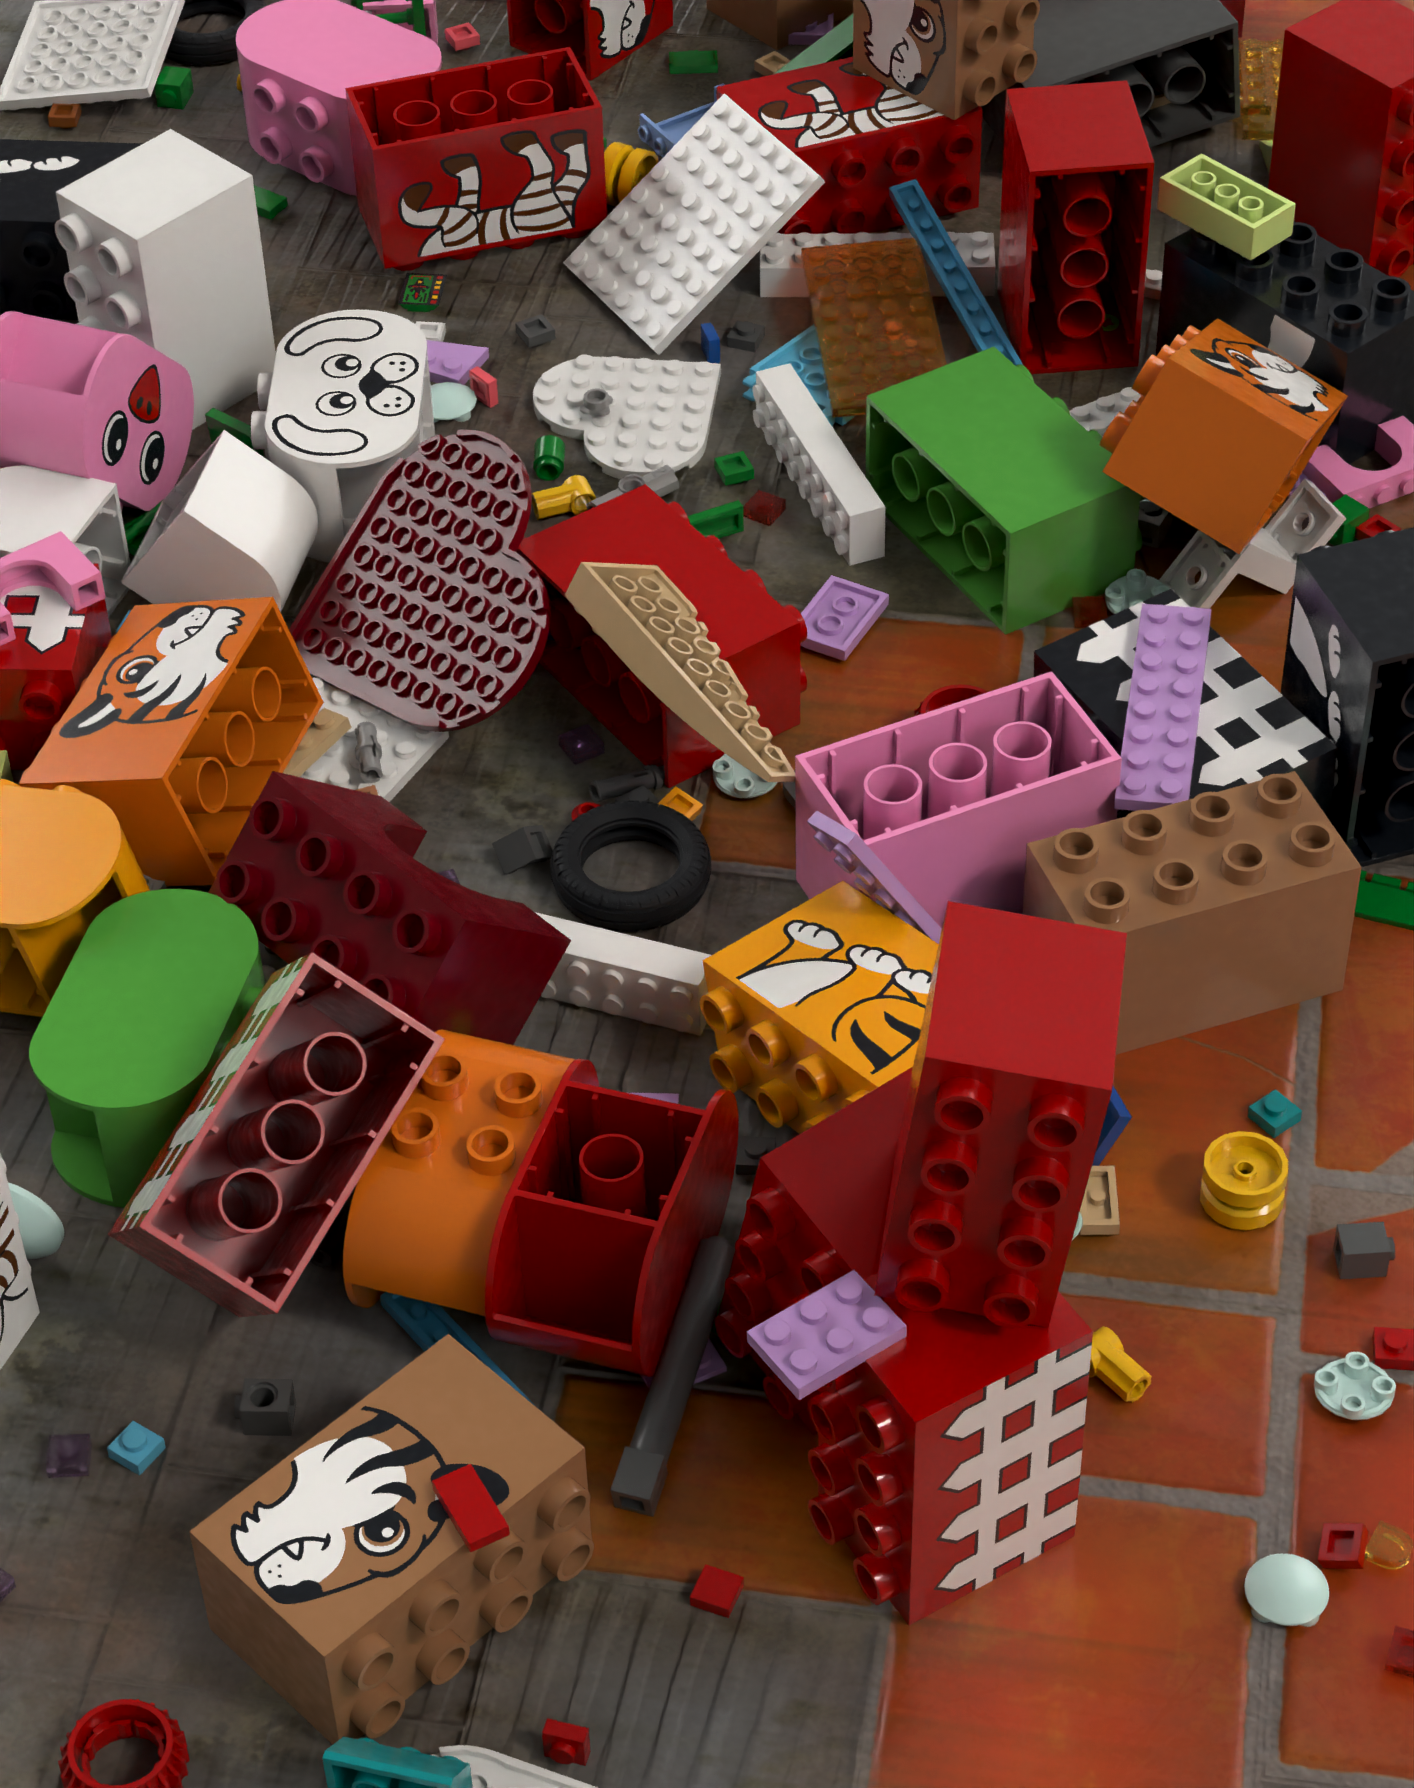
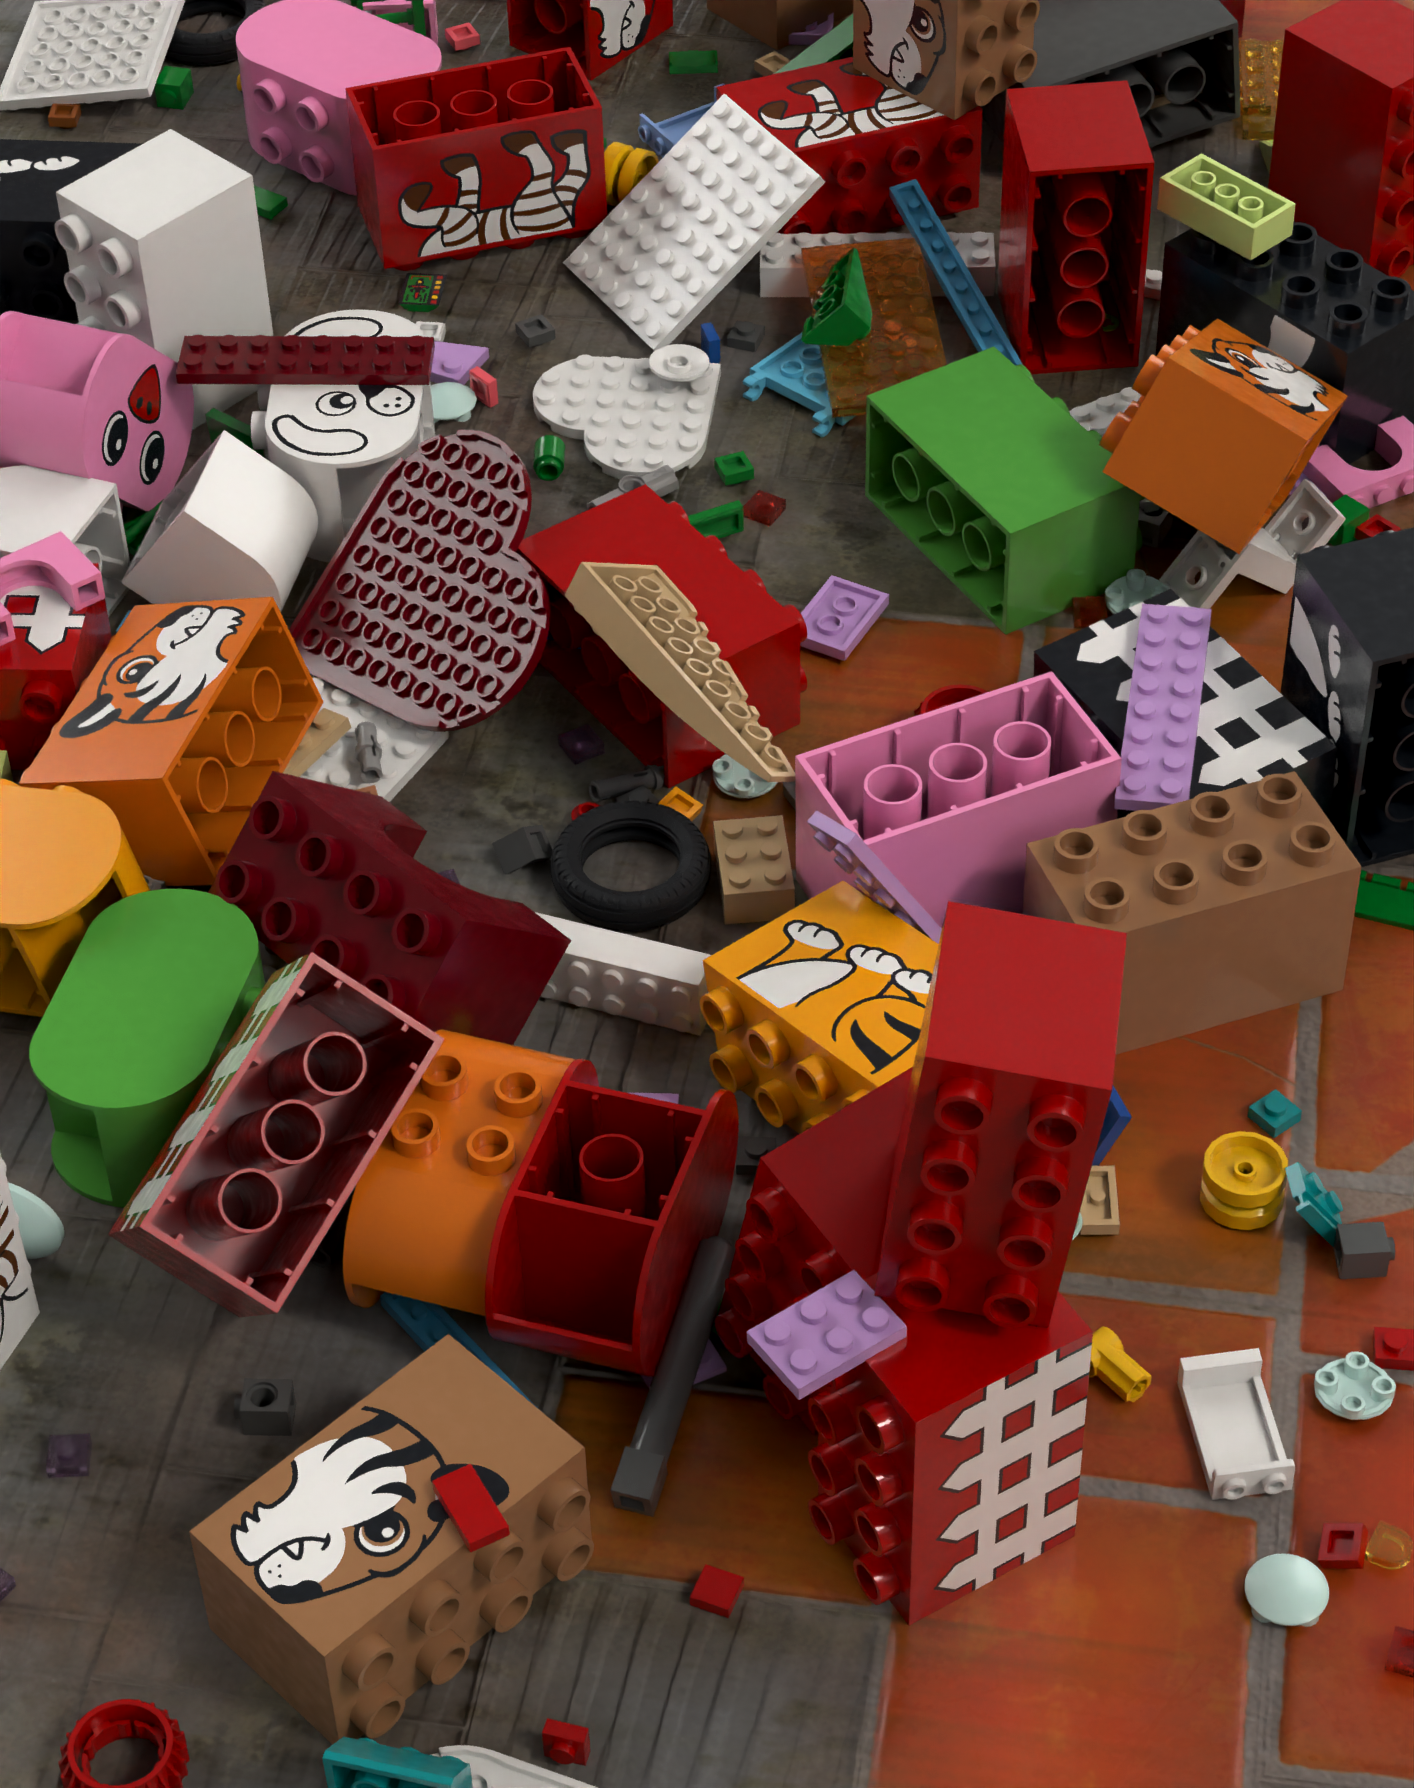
(136, 1447): medium azure plate -> none
(306, 360): none -> dark red plate
(569, 497): yellow piece -> none
(596, 402): light grey plate -> none
(679, 362): none -> white dish
(753, 869): none -> tan brick
(819, 464): white brick -> none
(843, 308): none -> green wedge
(1234, 1425): none -> white panel
(1315, 1203): none -> teal plate

